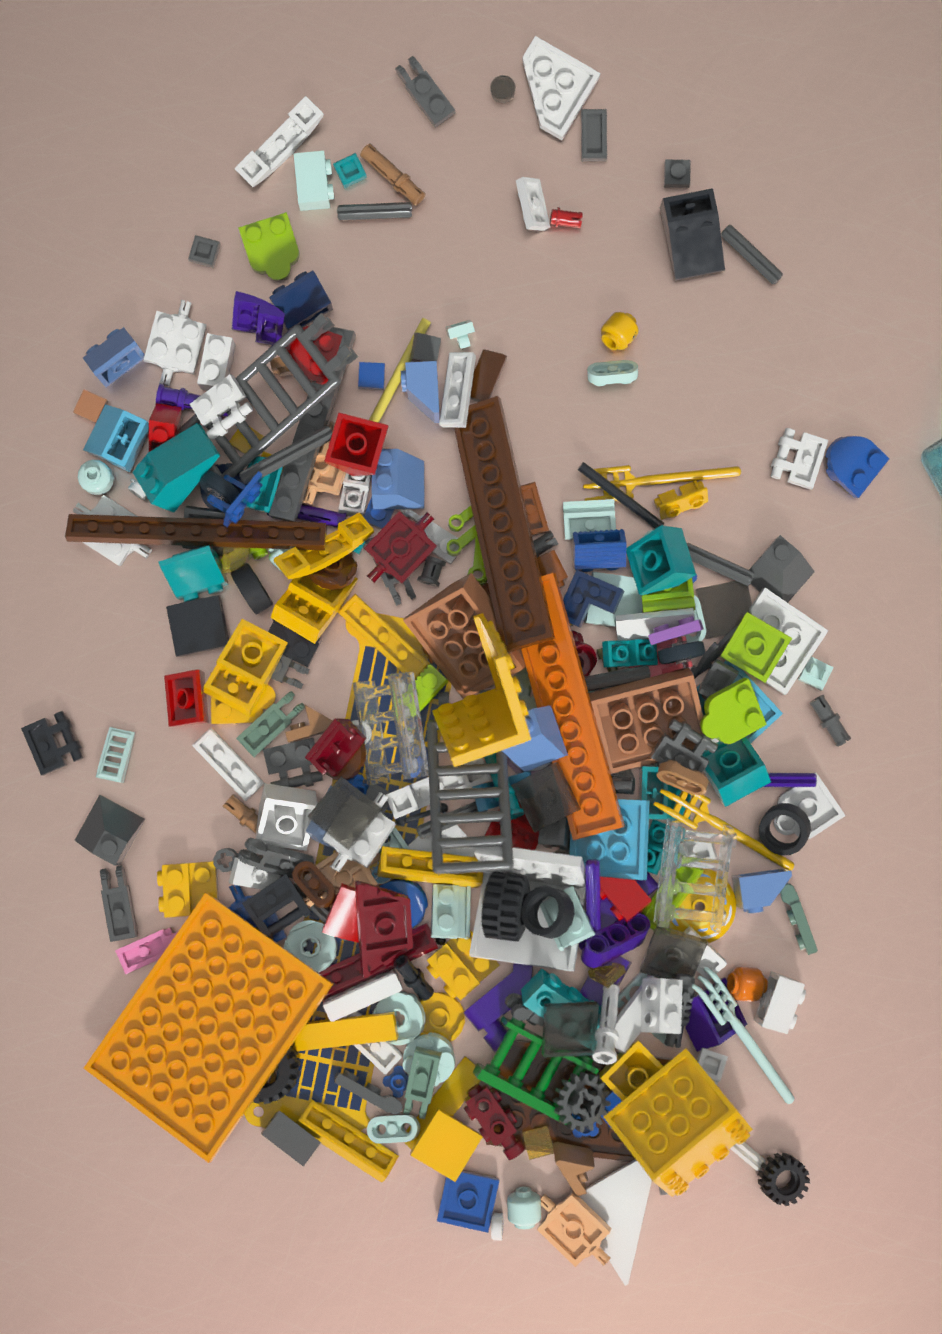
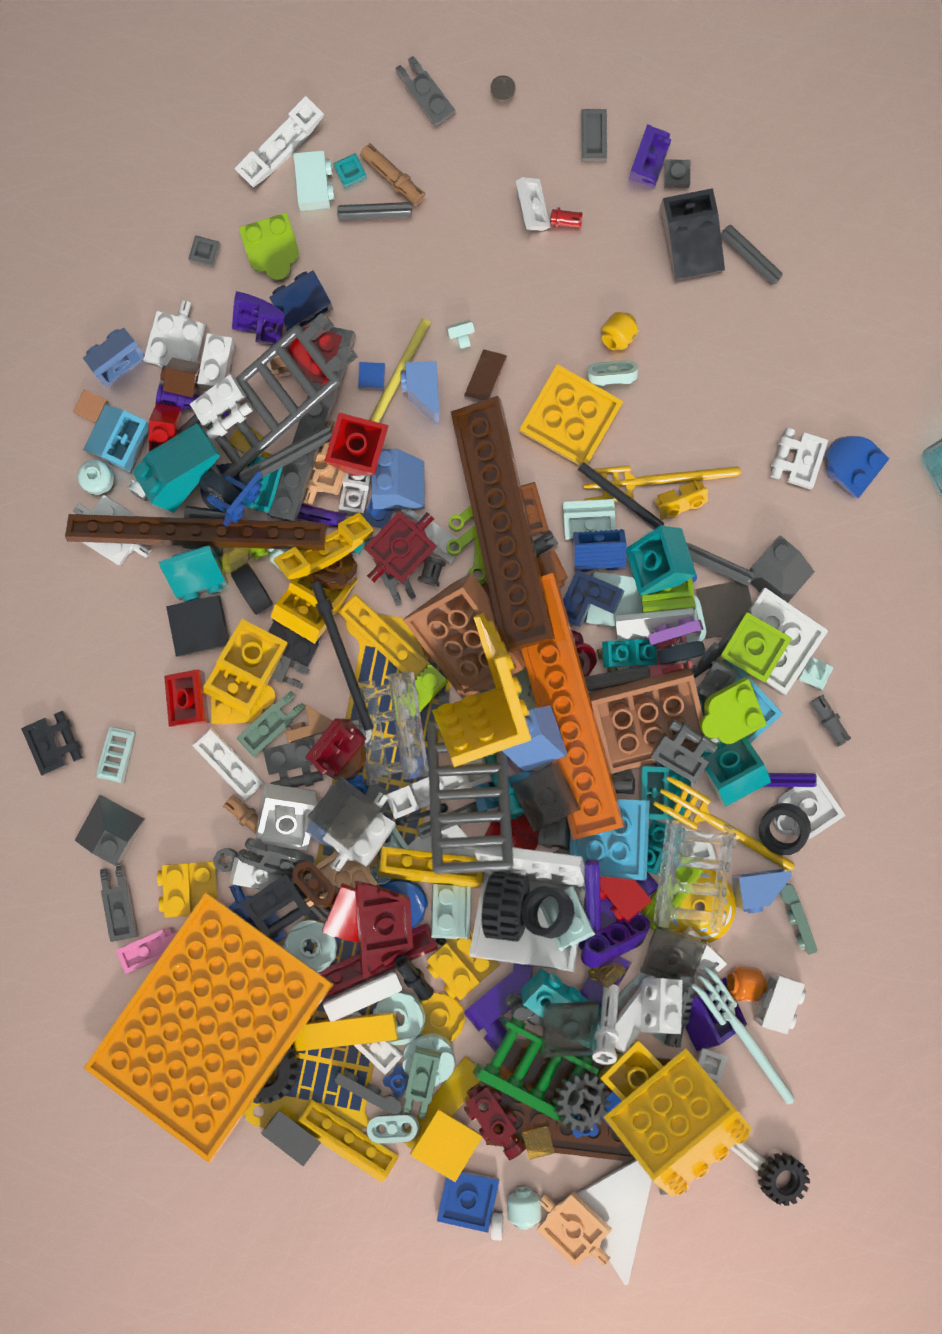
(180, 377): none -> reddish brown brick
(324, 607): none -> black bar
(425, 347): dark grey tile -> none
(457, 389): white tile -> none
(557, 85): white plate -> none
(571, 416): none -> yellow plate
(574, 1163): medium nougat slope -> none
(650, 156): none -> dark purple hinge
(682, 778): medium nougat plate -> none

